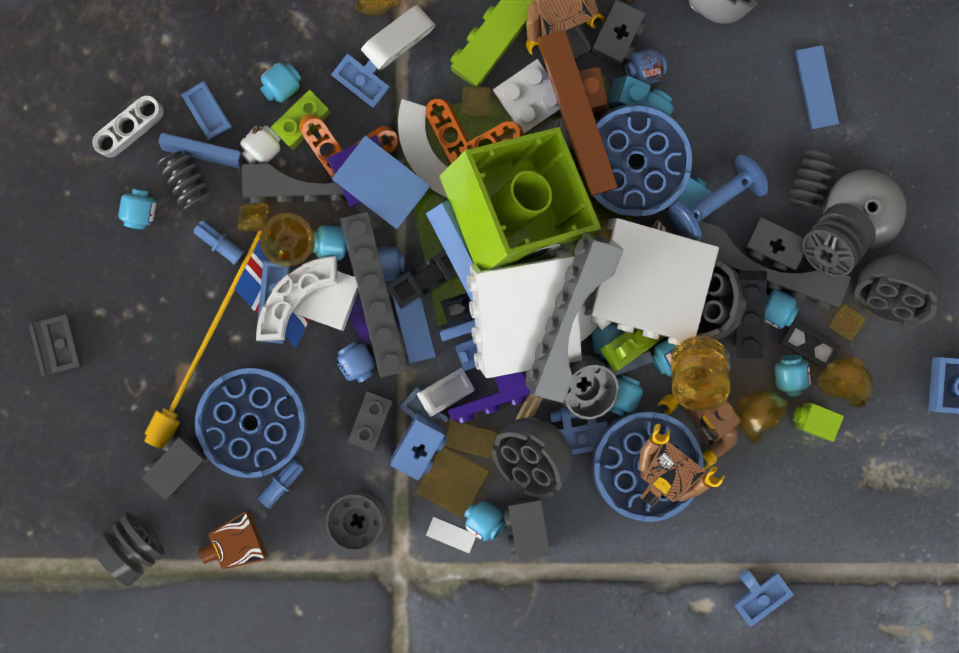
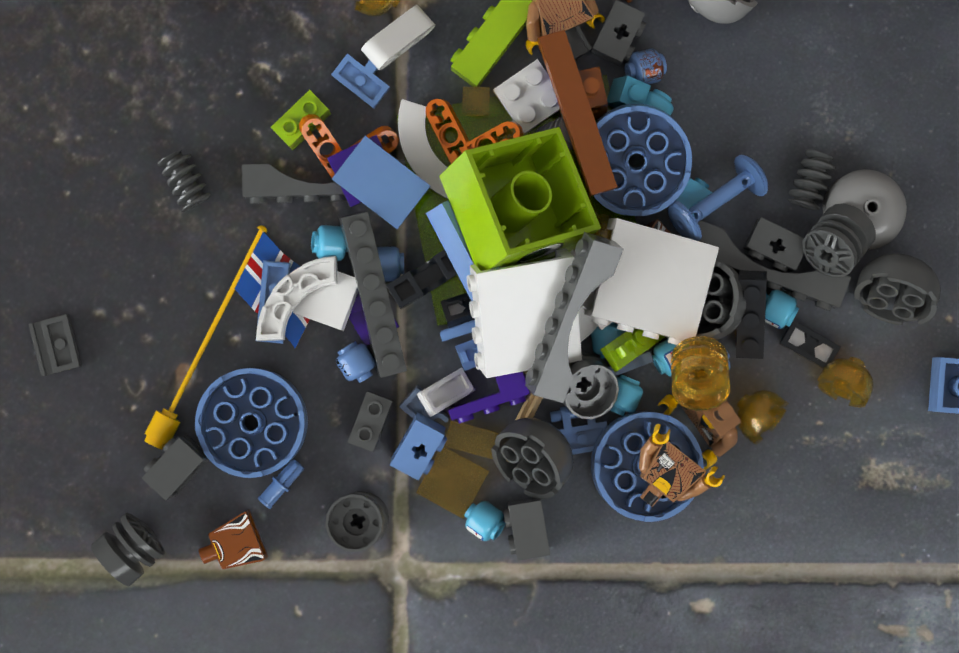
(115, 128): white beam -> none
(137, 209): medium azure head -> none
(201, 150): medium blue tile -> none
(206, 111): medium blue tile -> none
(218, 242): medium blue axle -> none
(252, 217): clear yellow plate -> none
(260, 145): white head -> none
(278, 249): clear yellow cylinder -> none
(280, 82): medium azure head -> none
(415, 331): medium blue tile -> none
(451, 535): white sticker -> none
(762, 597): medium blue plate -> none
(792, 374): medium azure head -> none
(816, 87): medium blue tile -> none
(817, 421): lime brick -> none
(846, 322): clear yellow plate -> none

